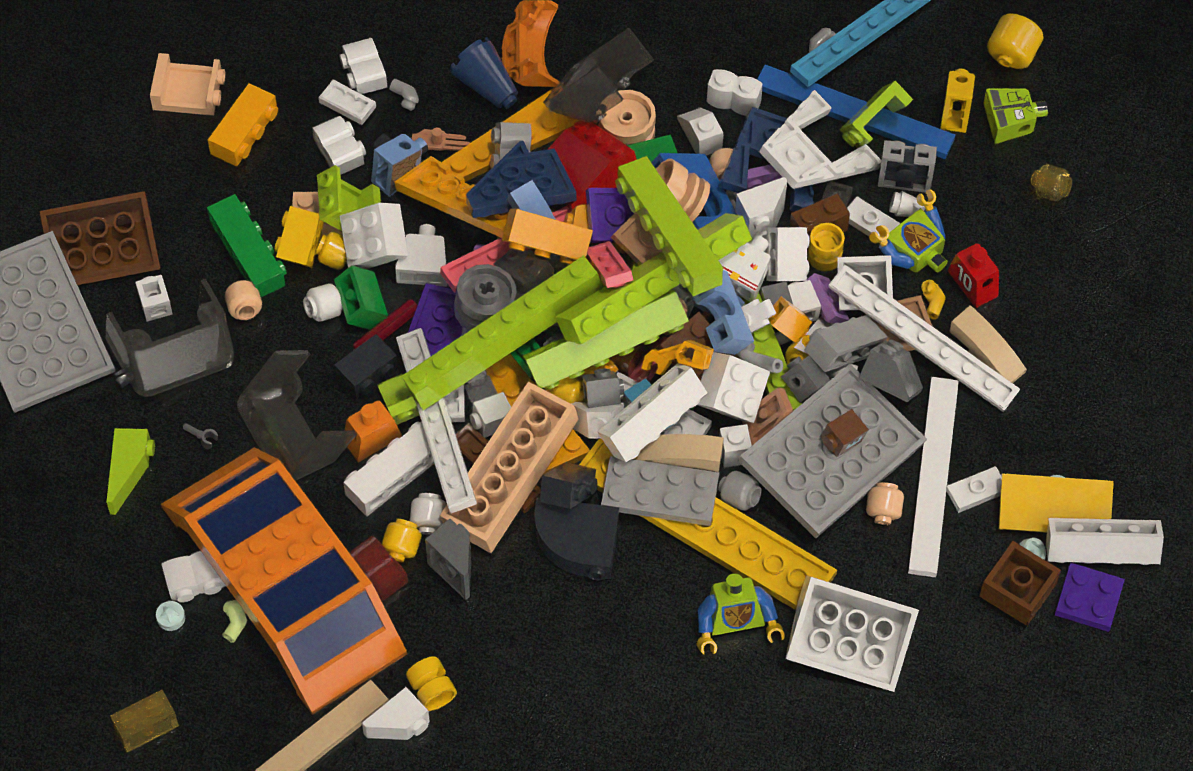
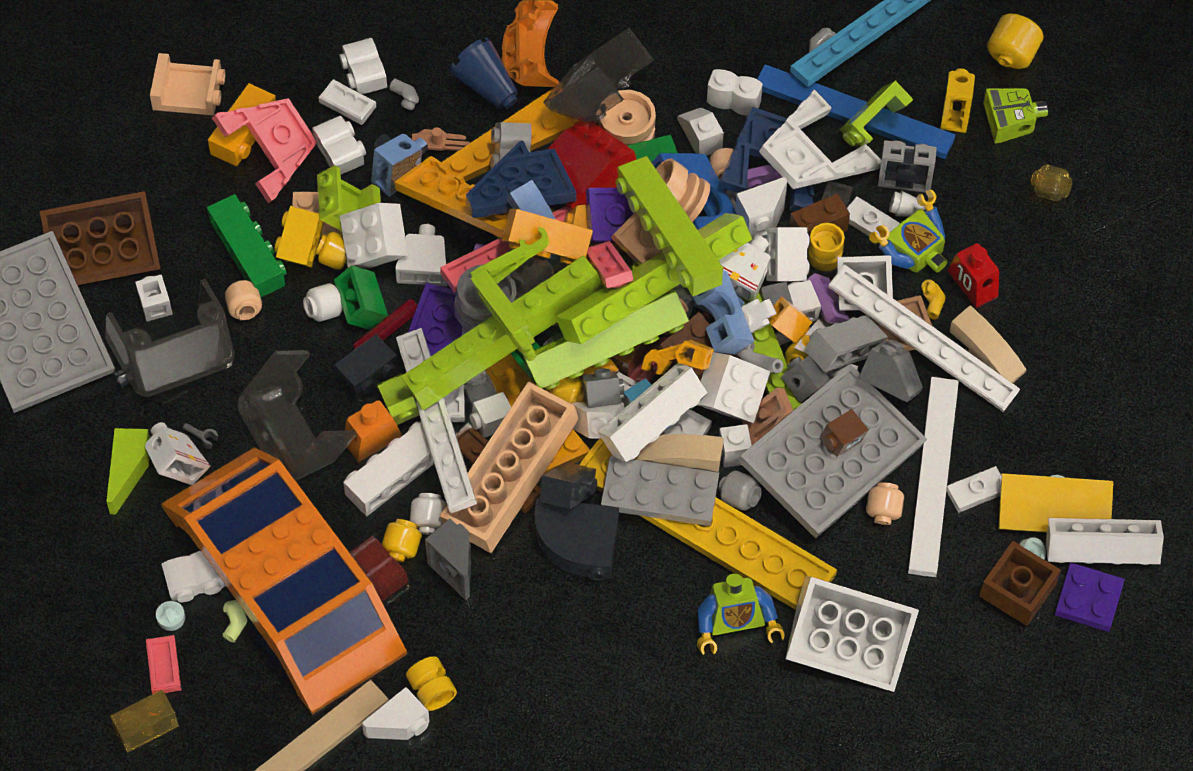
(163, 664): none -> coral tile
(175, 455): none -> white torso
(278, 133): none -> coral wing
(485, 283): none -> lime hinge

